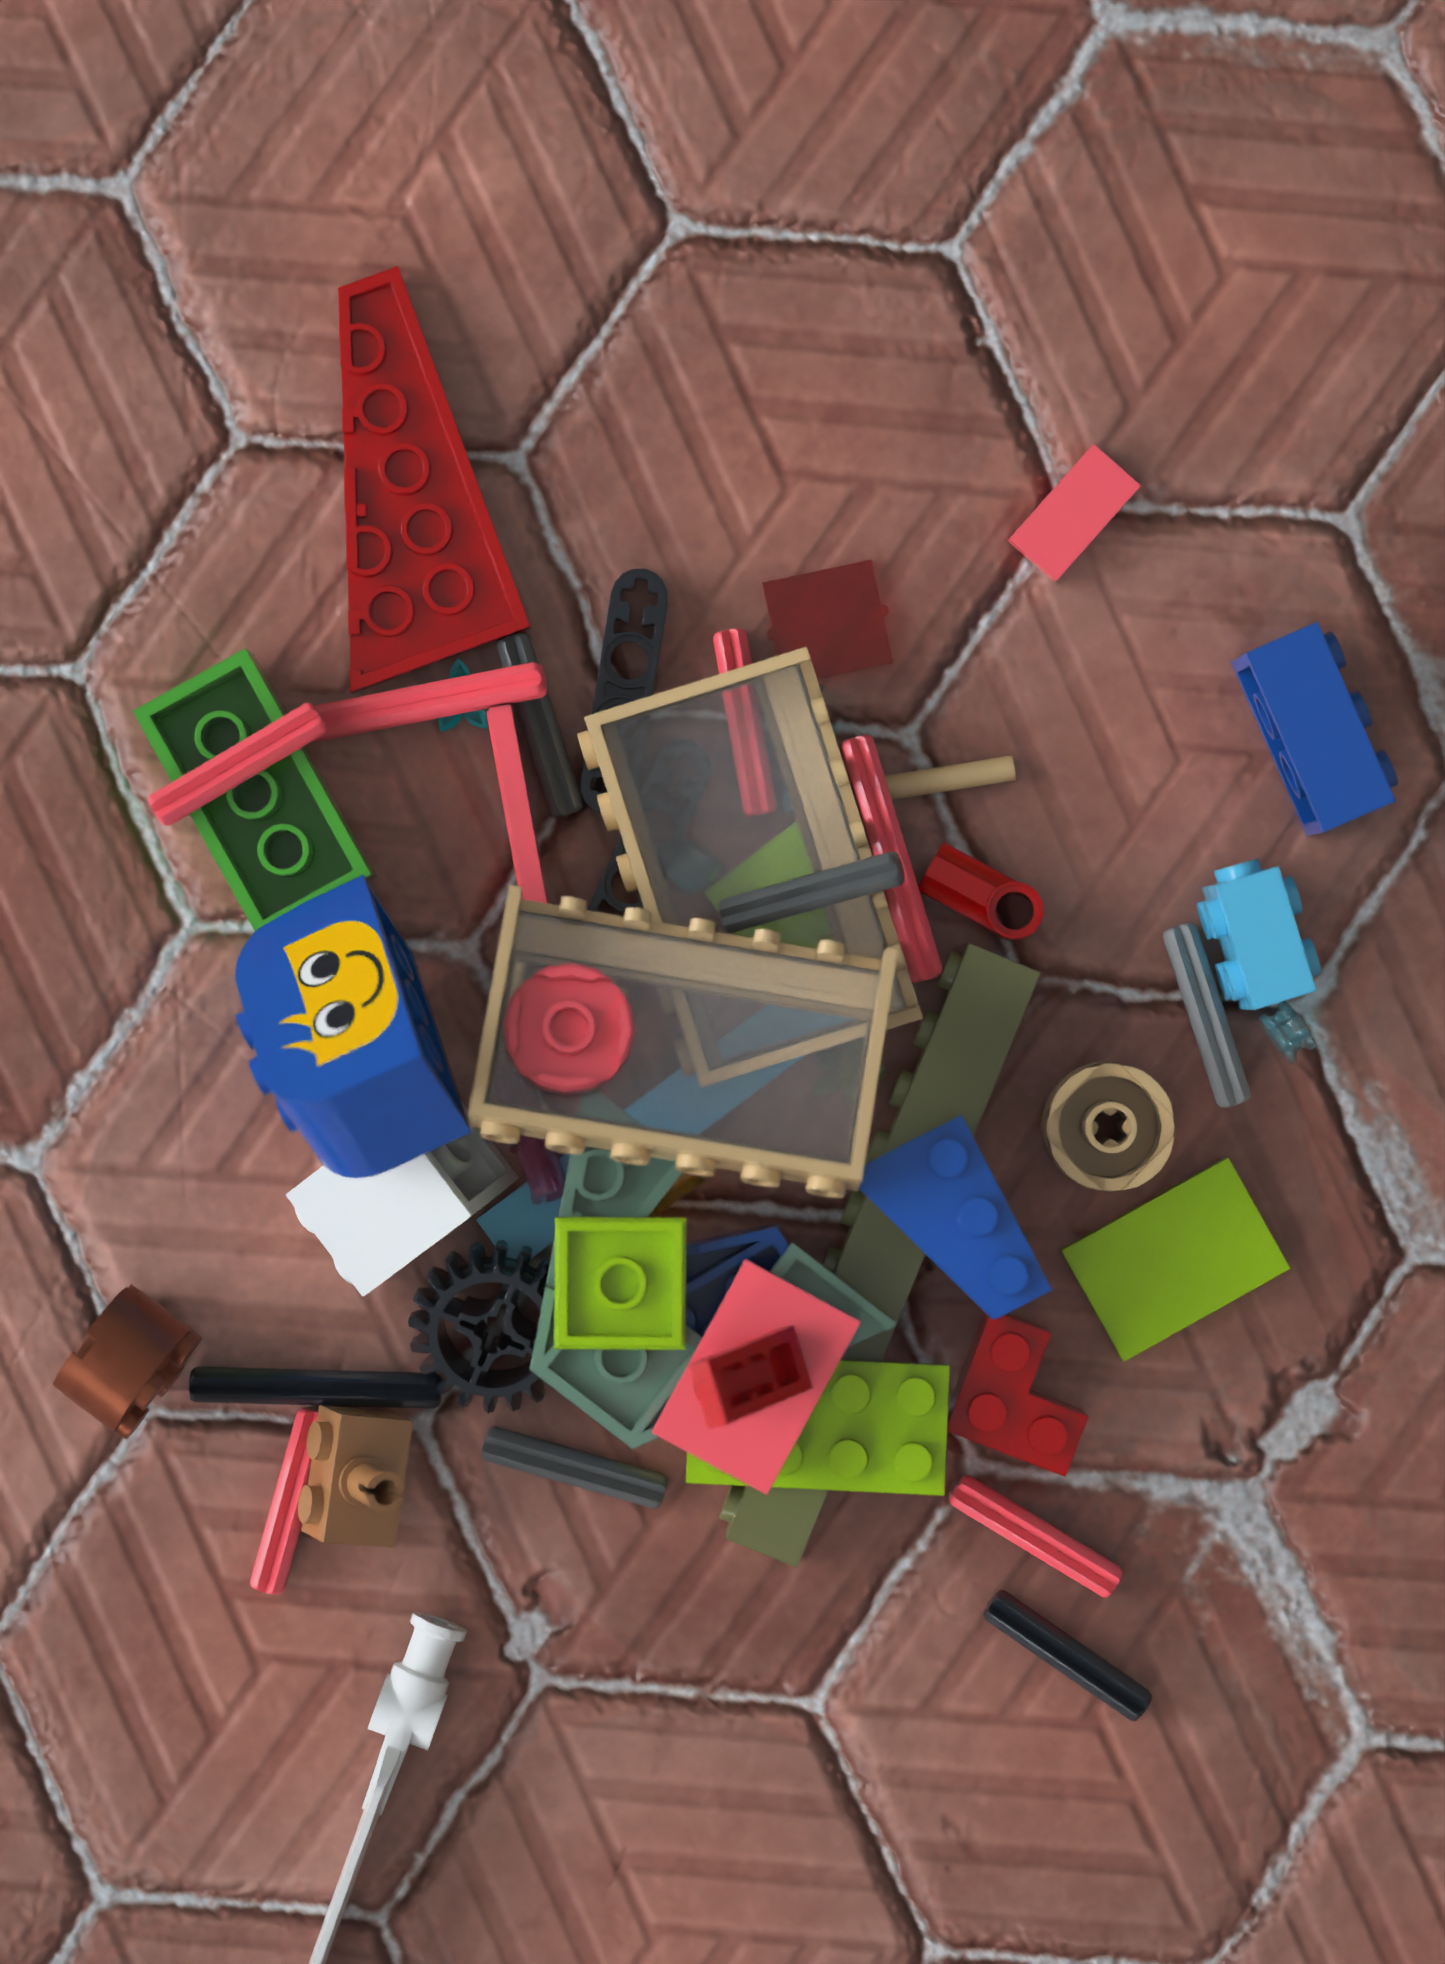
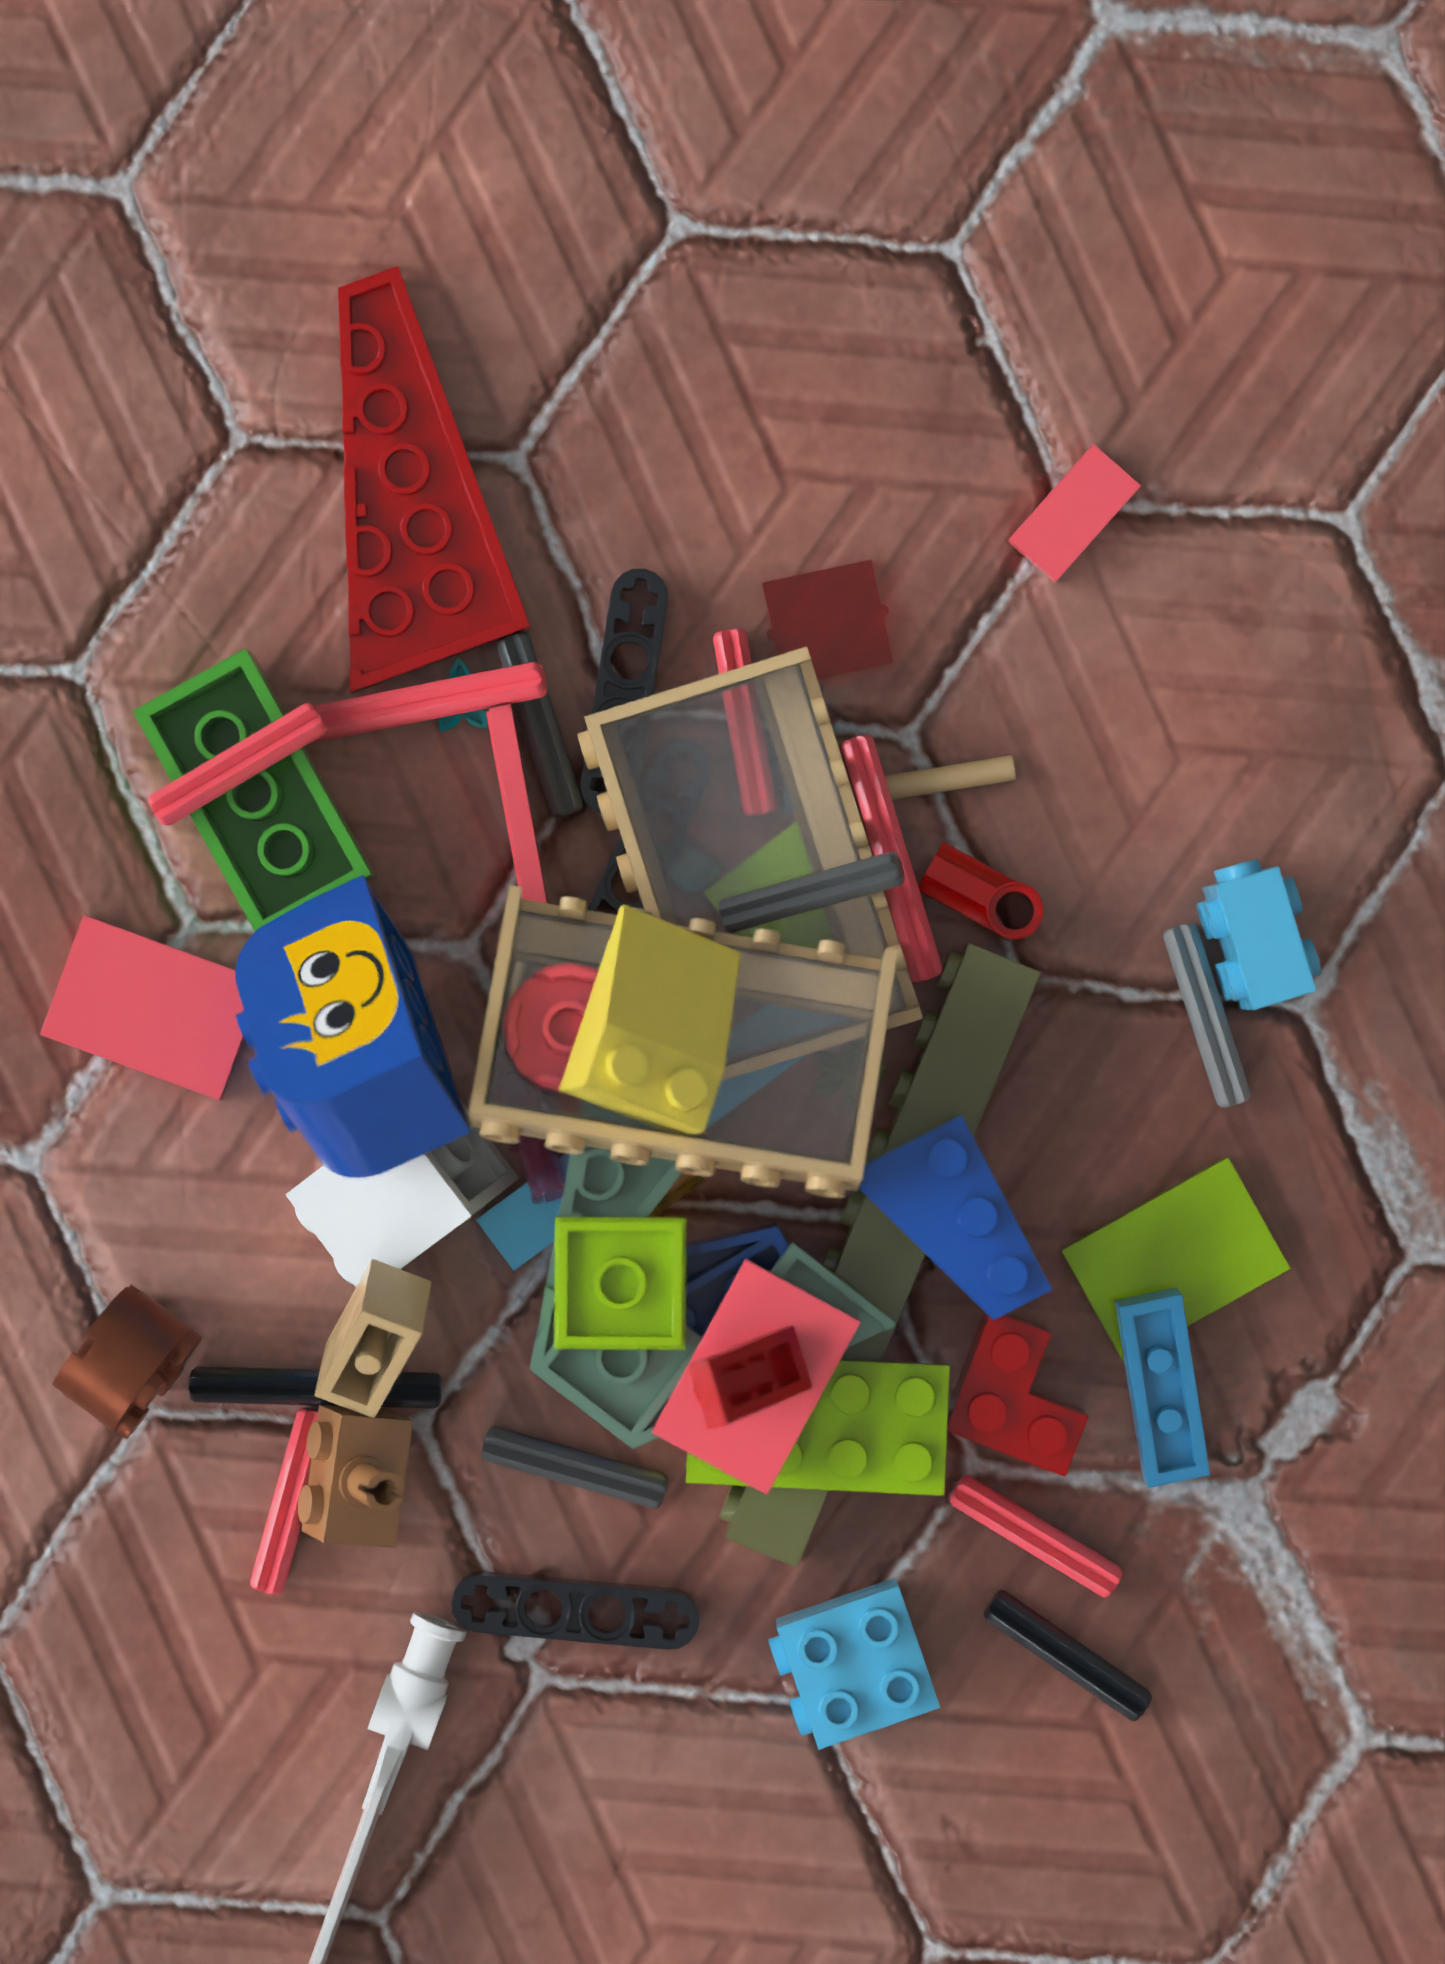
(148, 1008): none -> coral tile
(373, 1338): none -> tan brick
(472, 1320): black gear -> none
(576, 1600): none -> black beam
(656, 1025): none -> light yellow slope
(853, 1664): none -> medium azure brick
(1144, 1125): tan brick -> none
(1162, 1387): none -> dark azure plate
(1287, 1031): clear light blue bush -> none
(1315, 729): blue brick -> none

